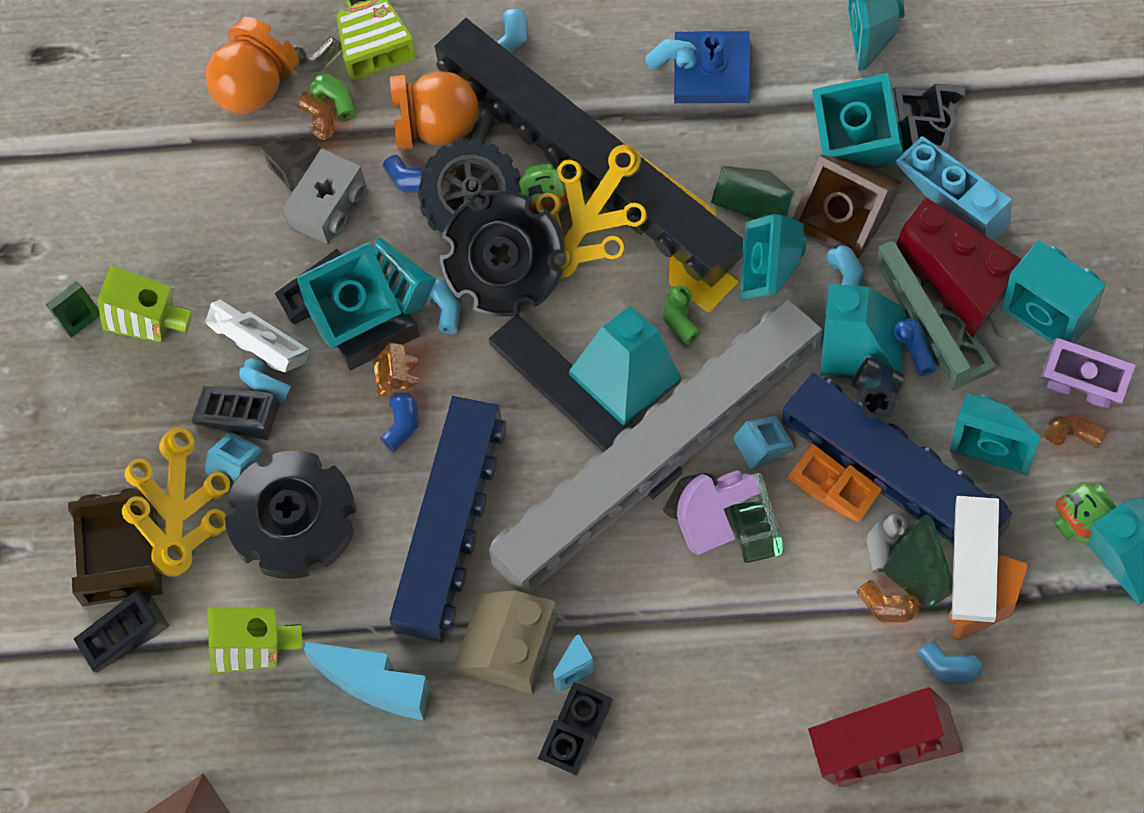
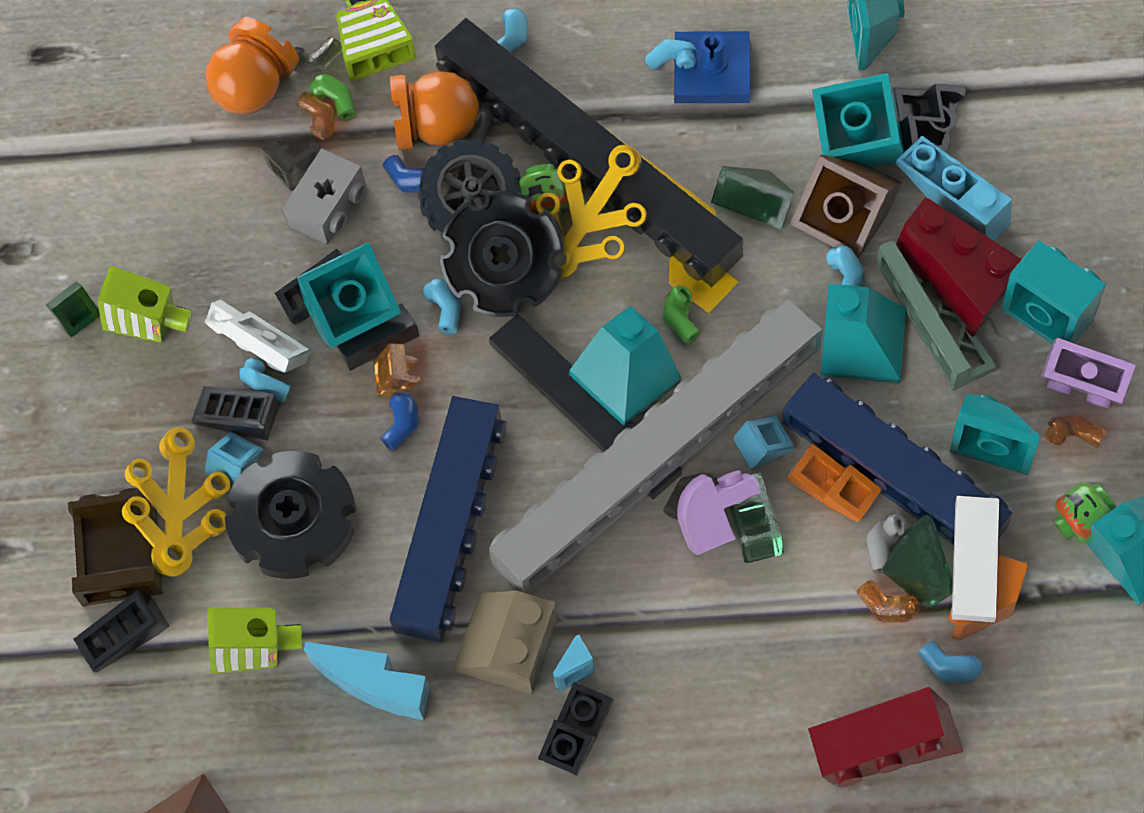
(420, 281): teal slope -> none
(770, 255): teal slope -> none
(877, 387): black piece -> none
(914, 336): blue arm -> none

